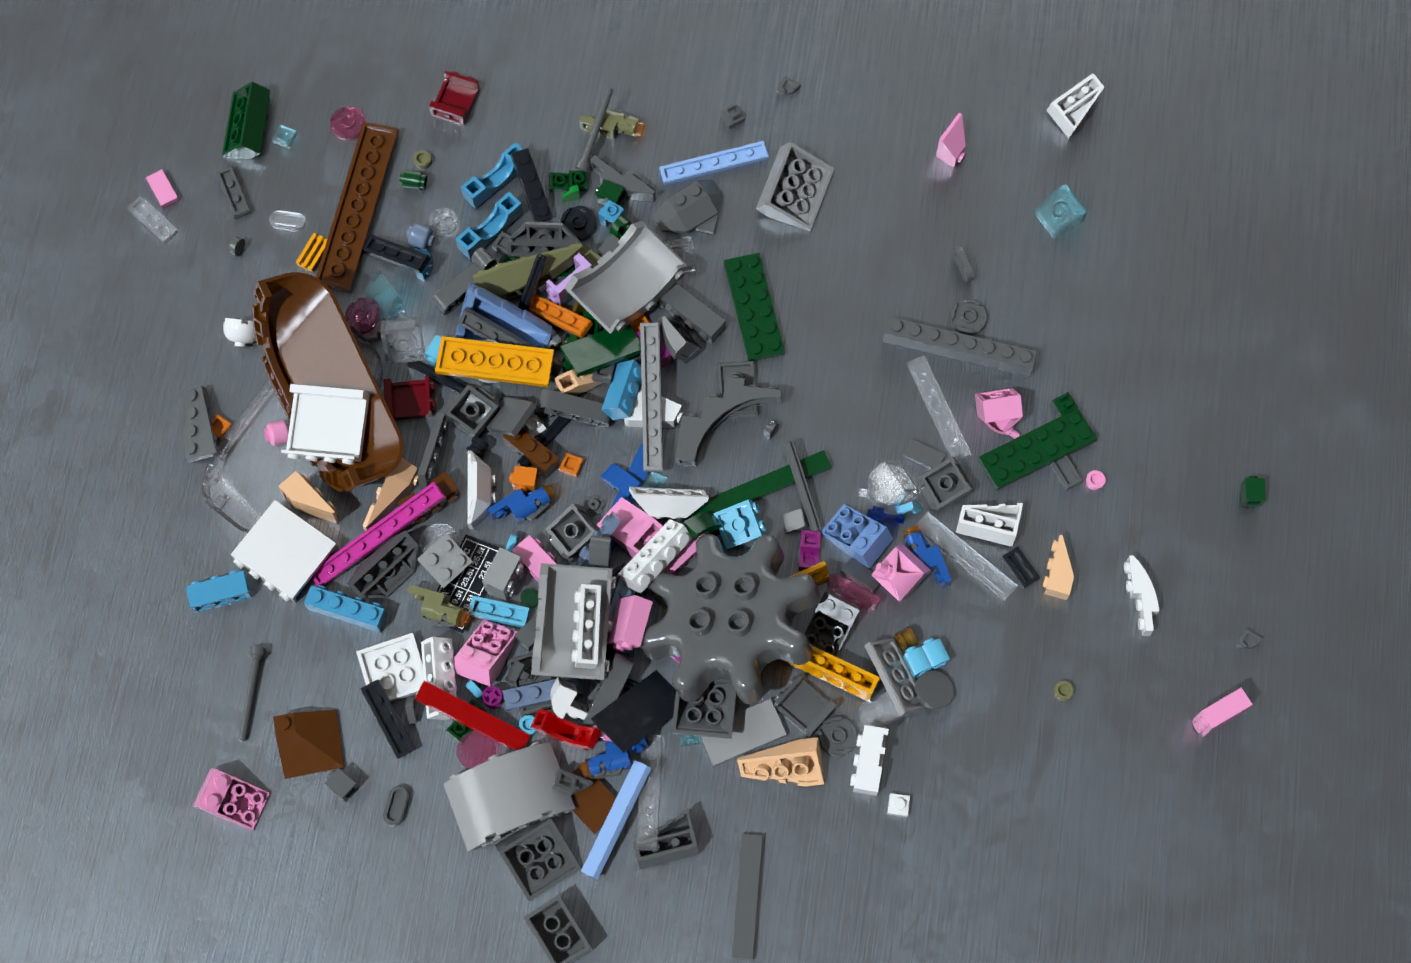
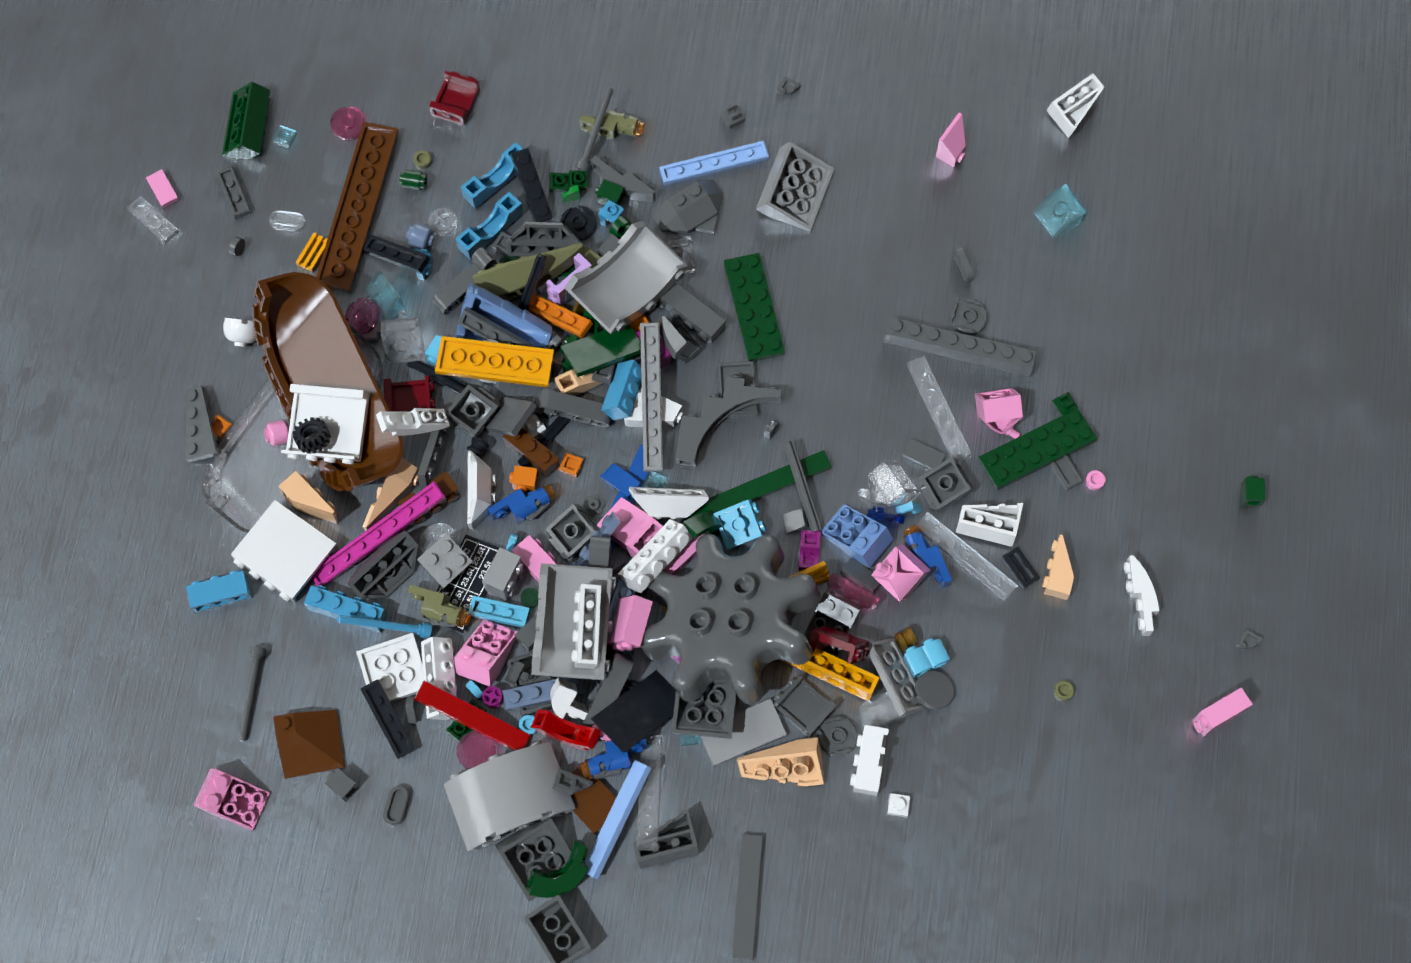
(307, 428): none -> black tyre
(414, 422): none -> white slope
(423, 630): none -> dark azure piece
(562, 881): none -> dark green arch
(826, 636): none -> dark red panel

